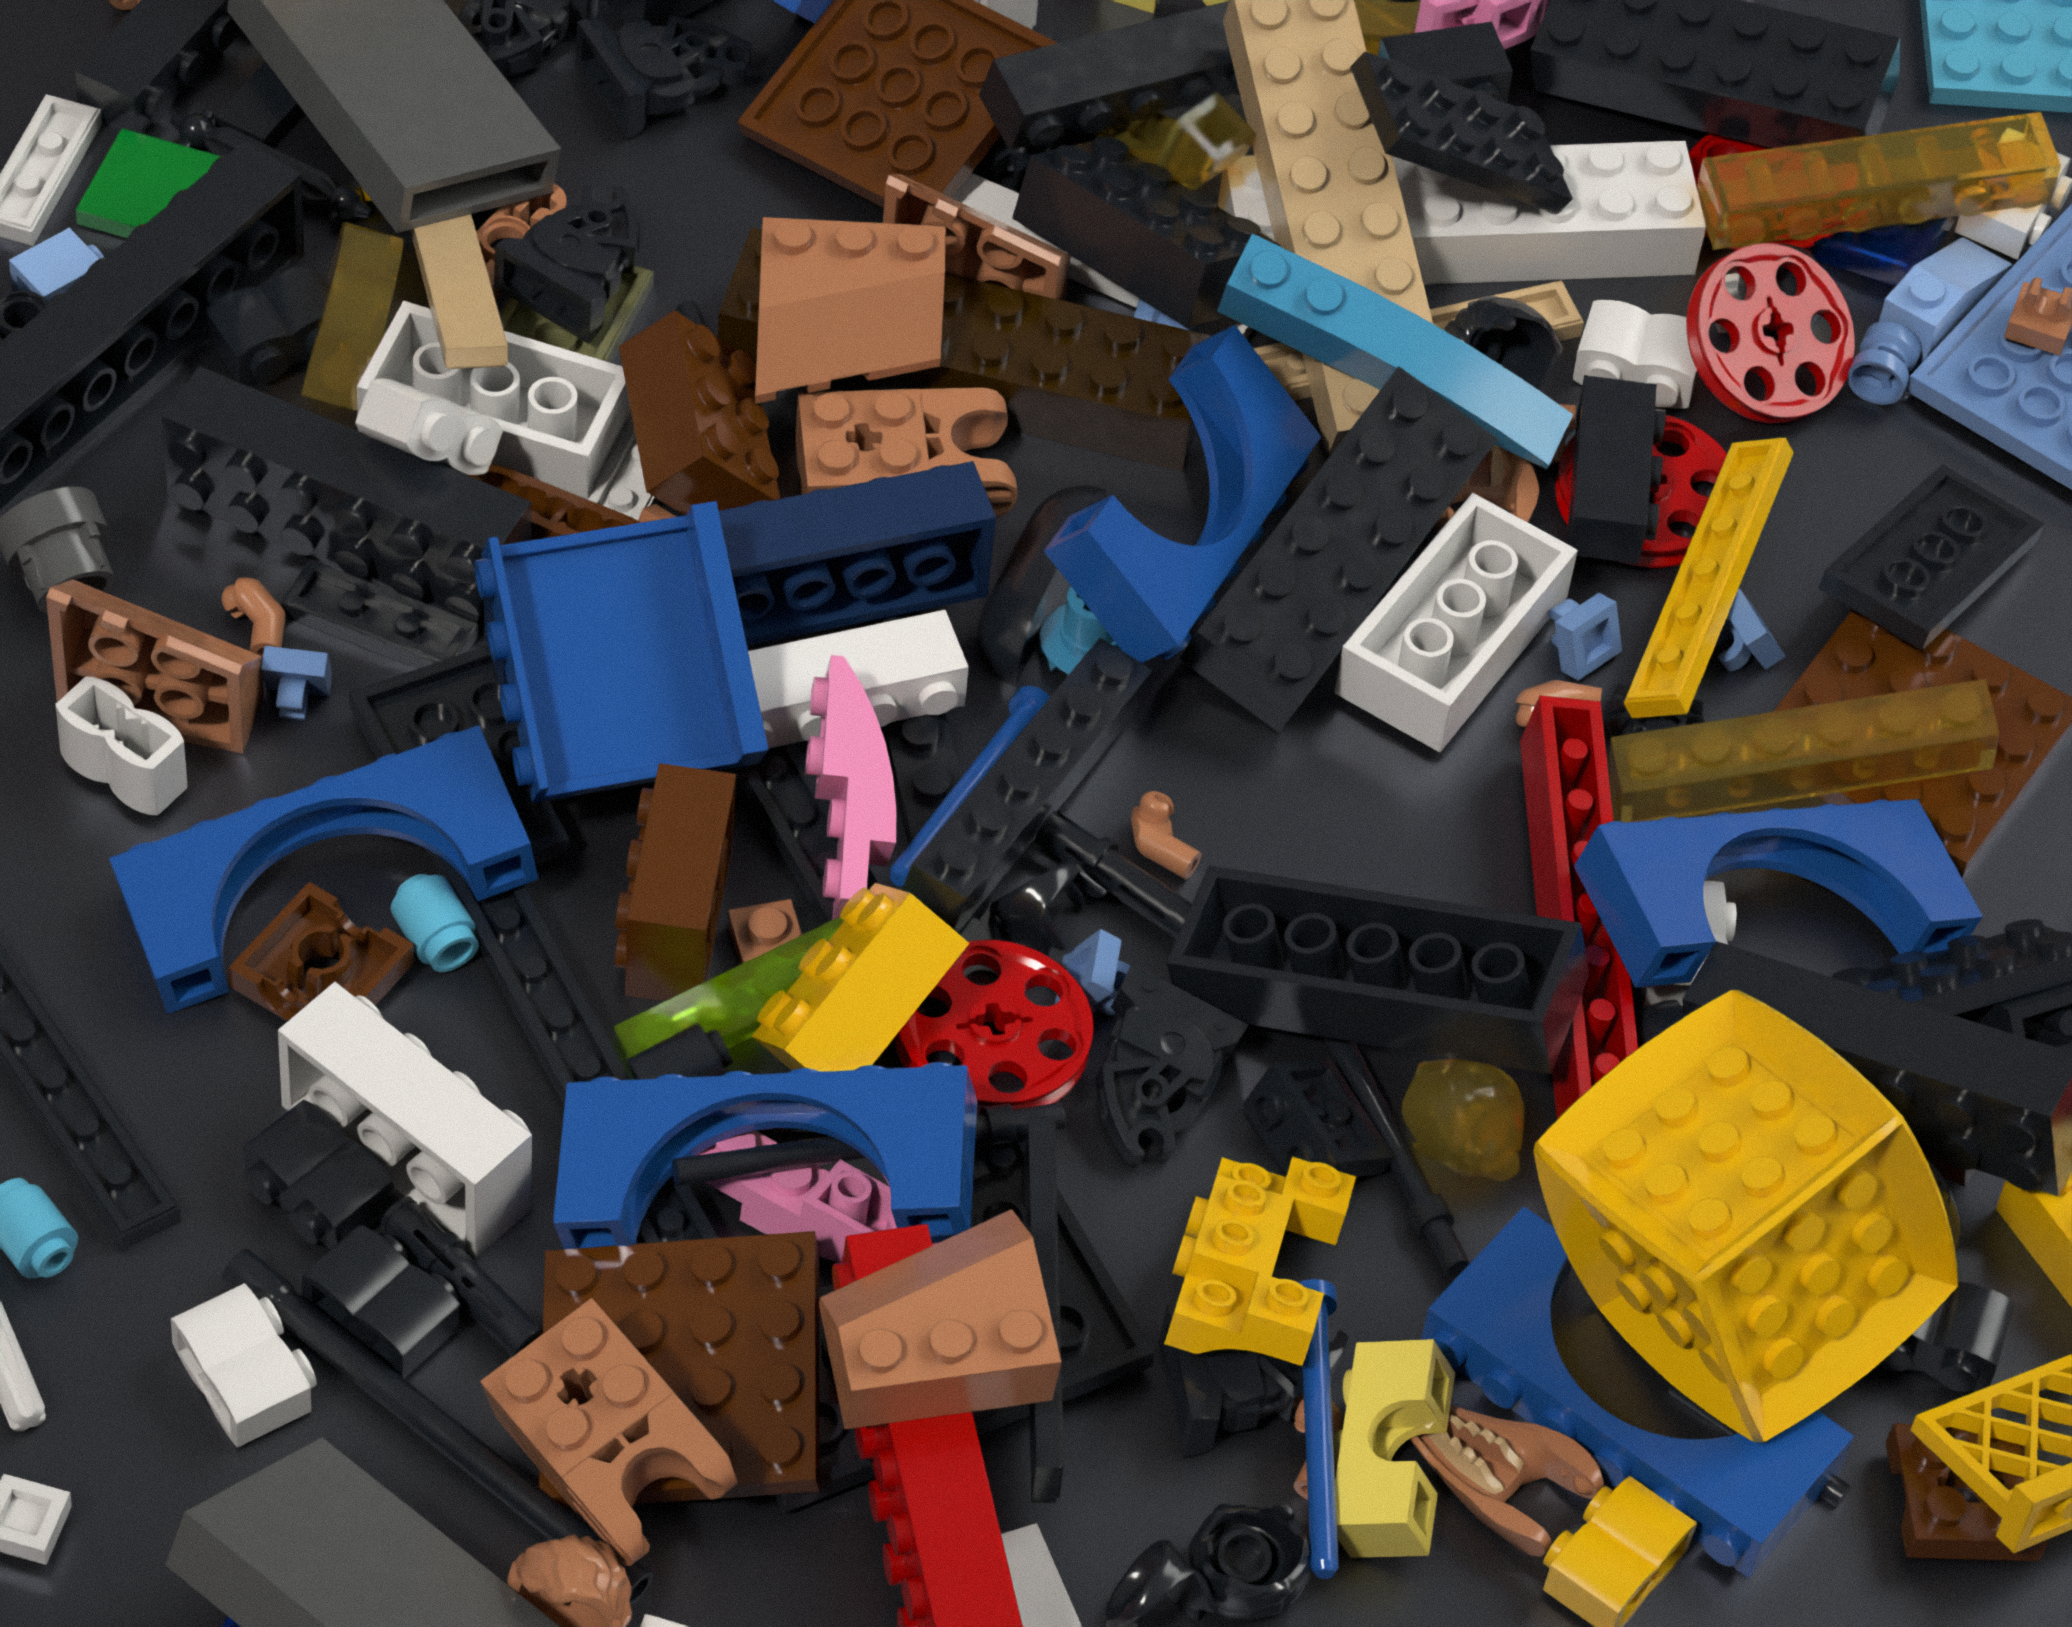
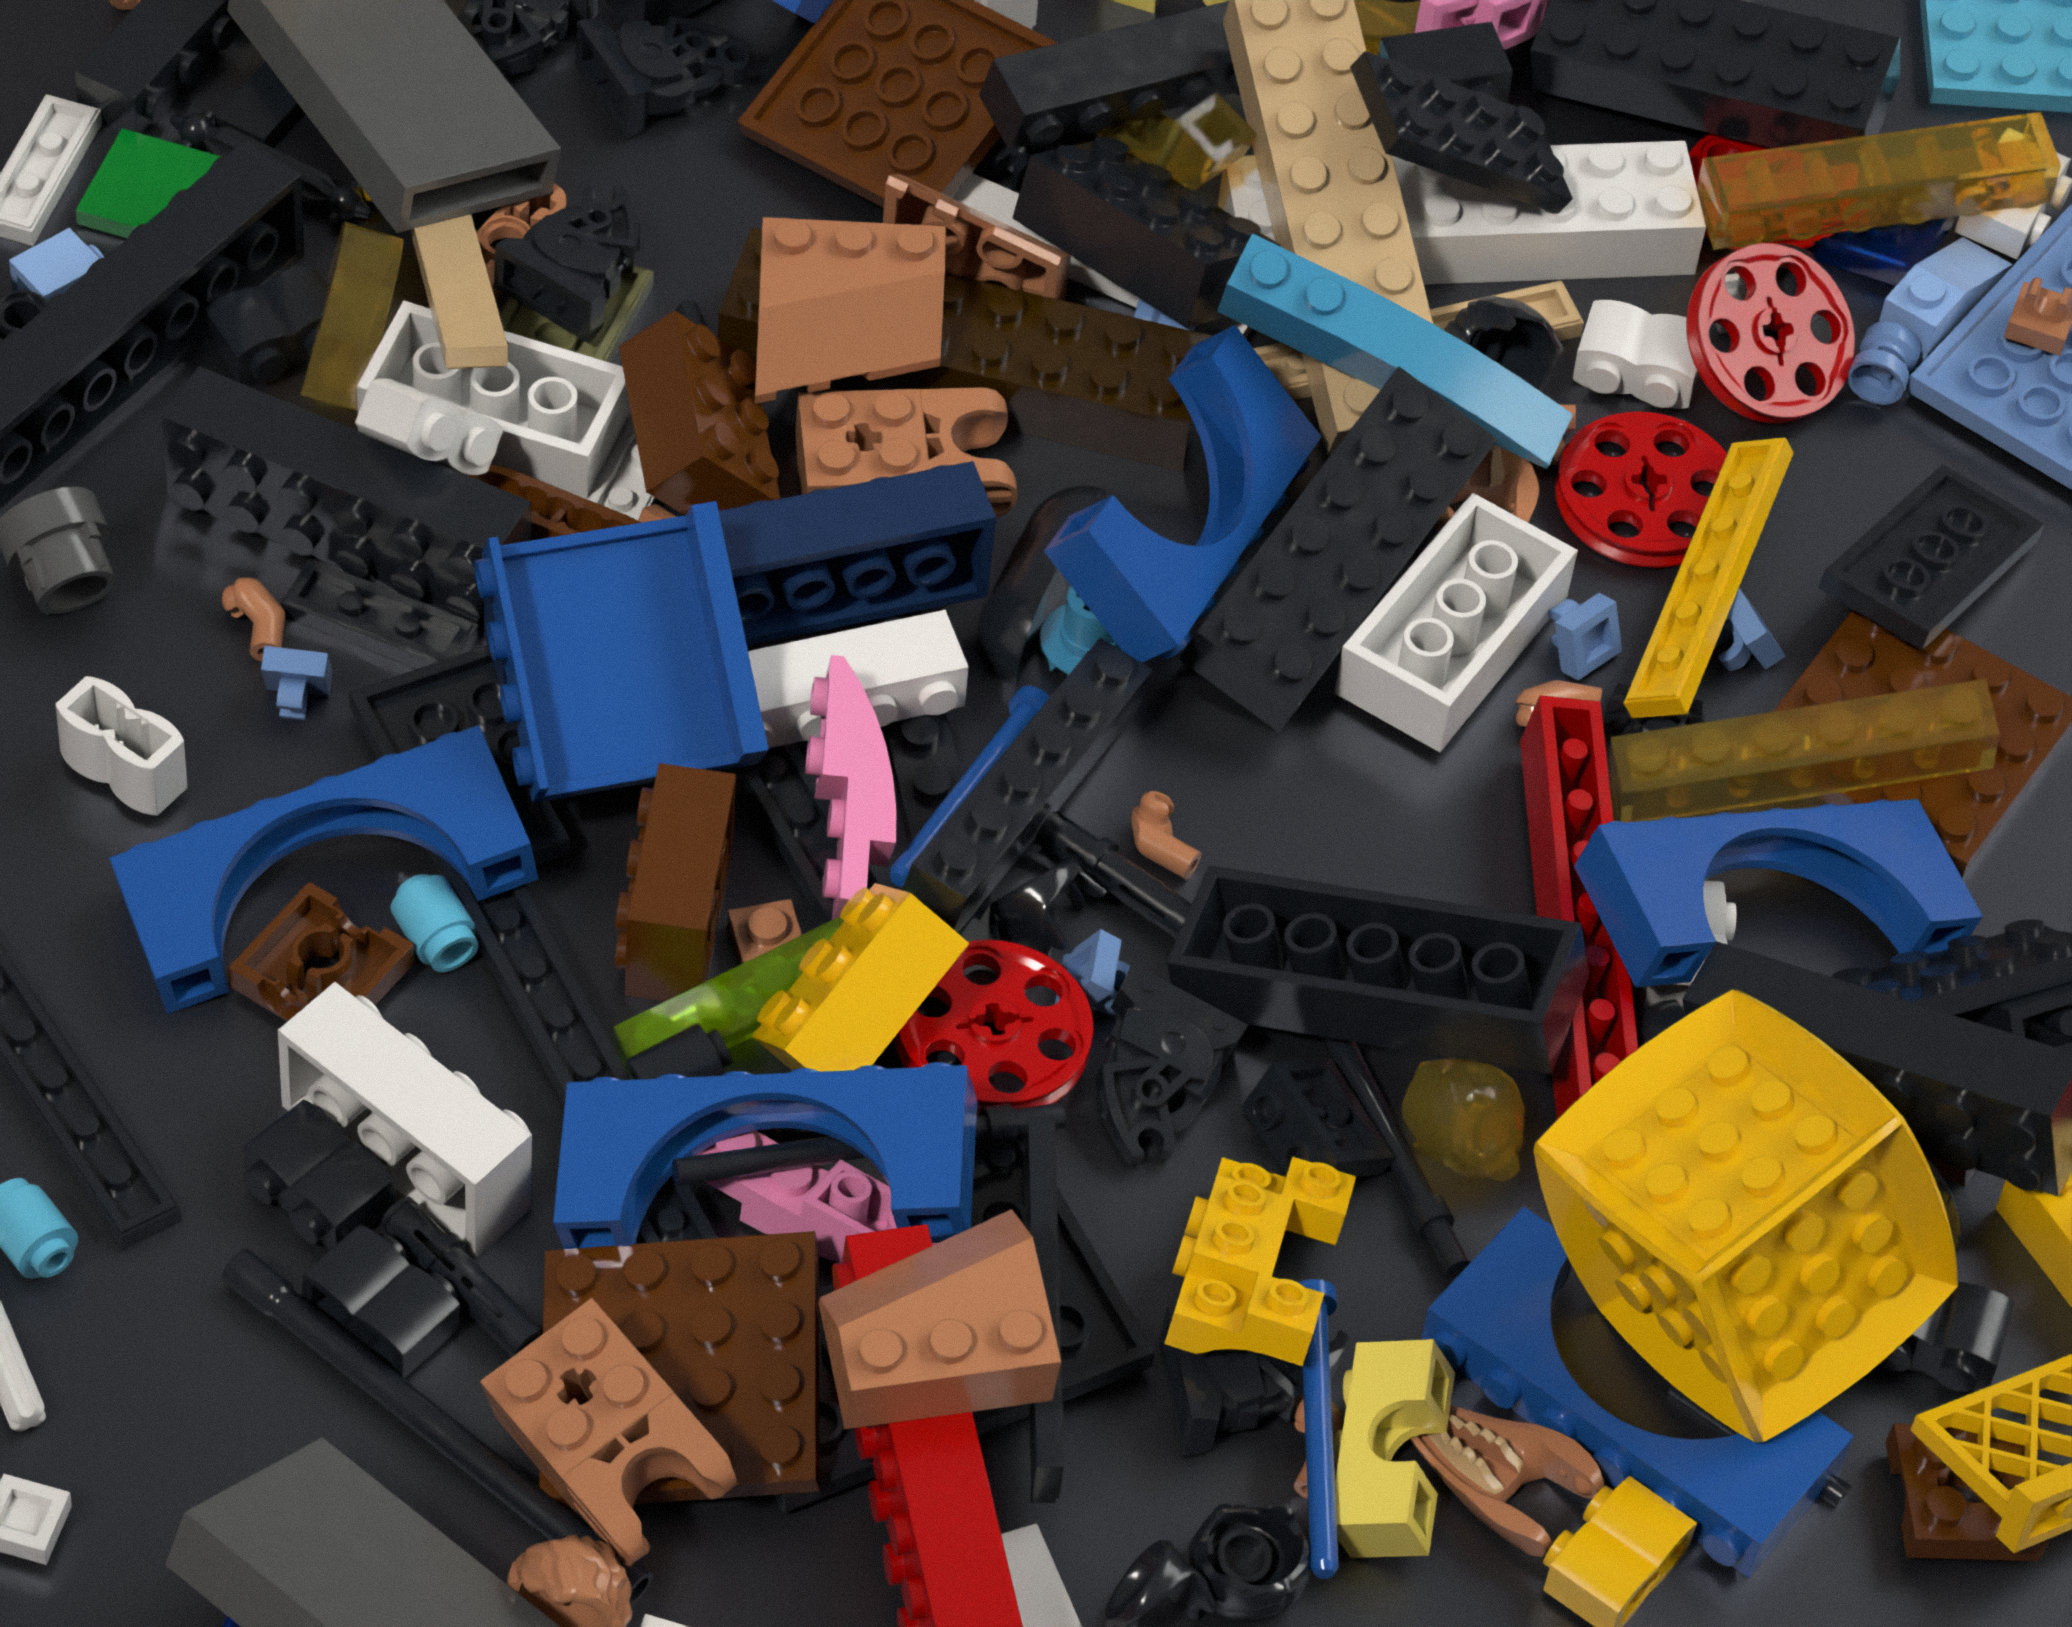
(160, 664): nougat wedge -> none
(243, 1363): white brick -> none
(1615, 469): black brick -> none

